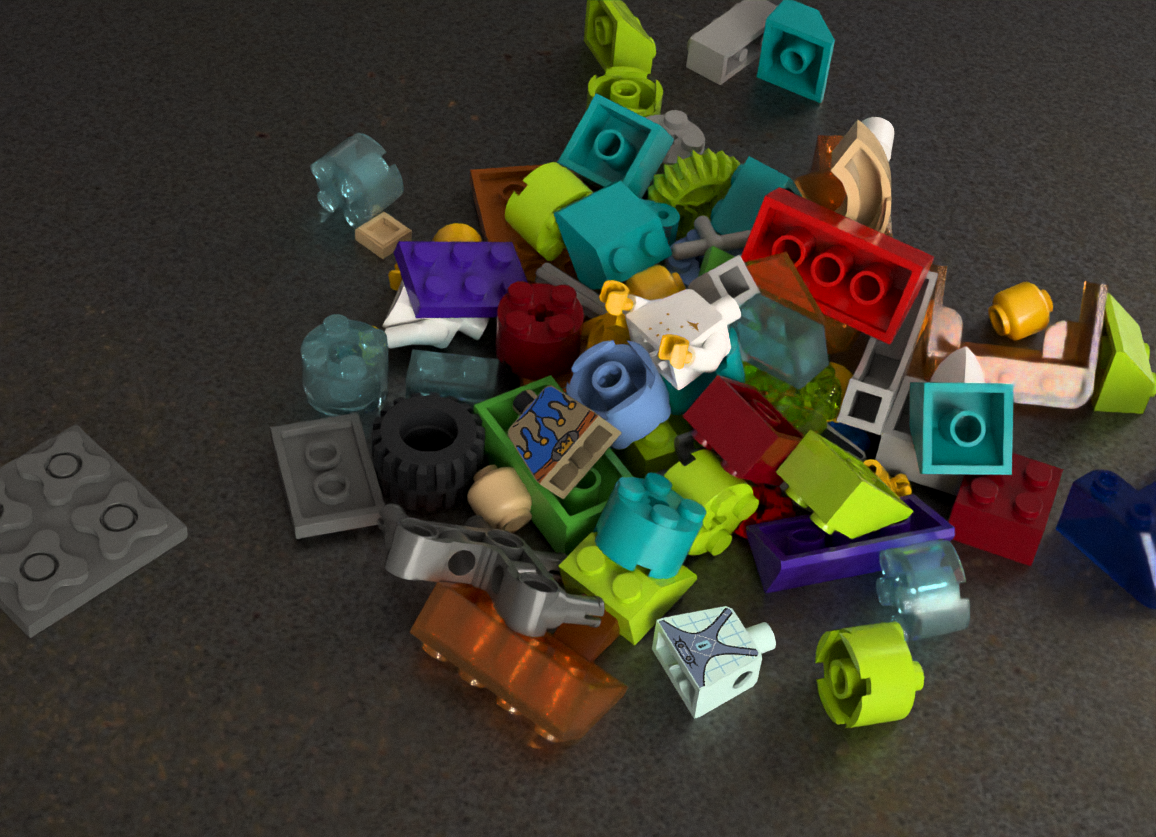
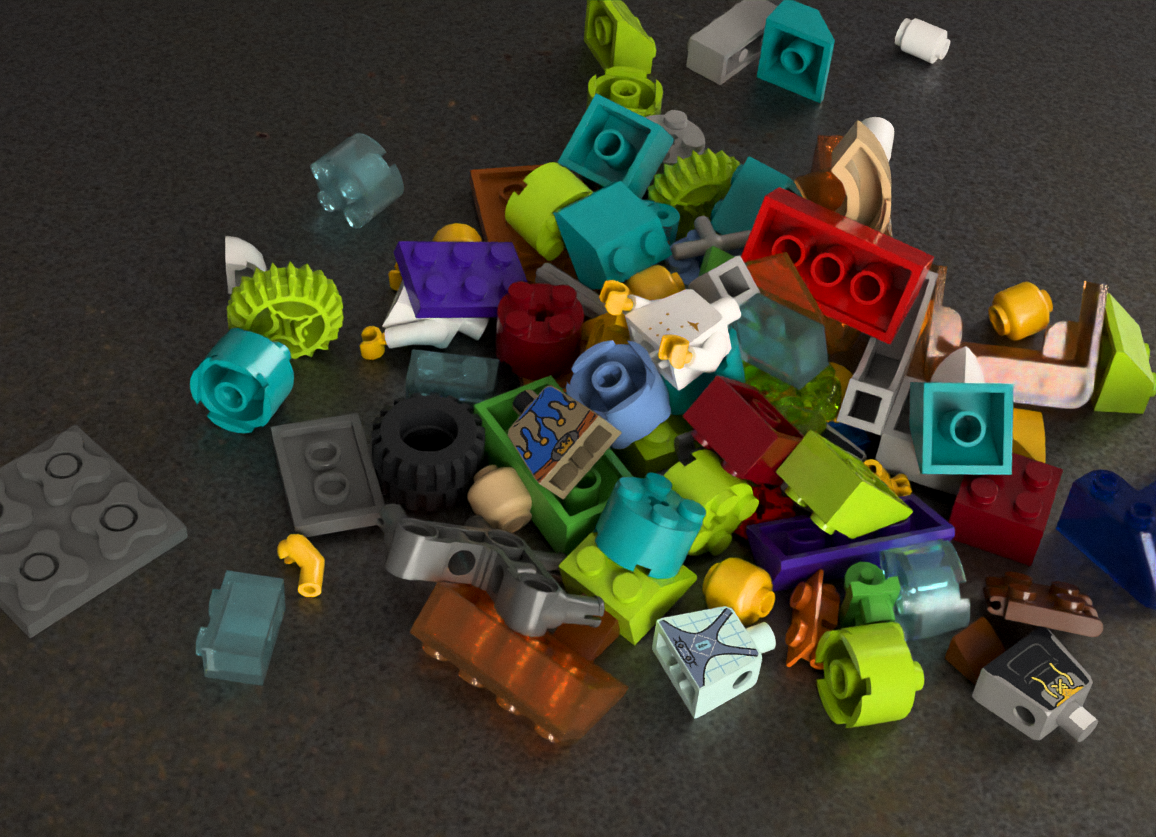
(241, 261): none -> white brick
(242, 627): none -> clear light blue brick
(243, 380): none -> teal brick
(288, 308): none -> lime gear
(311, 563): none -> yellow arm
(345, 366): clear light blue brick -> none
(382, 234): tan tile -> none
(739, 587): none -> yellow head
(812, 606): none -> orange hinge
(868, 596): none -> bright green hips
(922, 40): none -> white brick
(974, 648): none -> reddish brown slope
(1029, 434): none -> yellow slope
(1037, 688): none -> torso
(1051, 606): none -> reddish brown plate

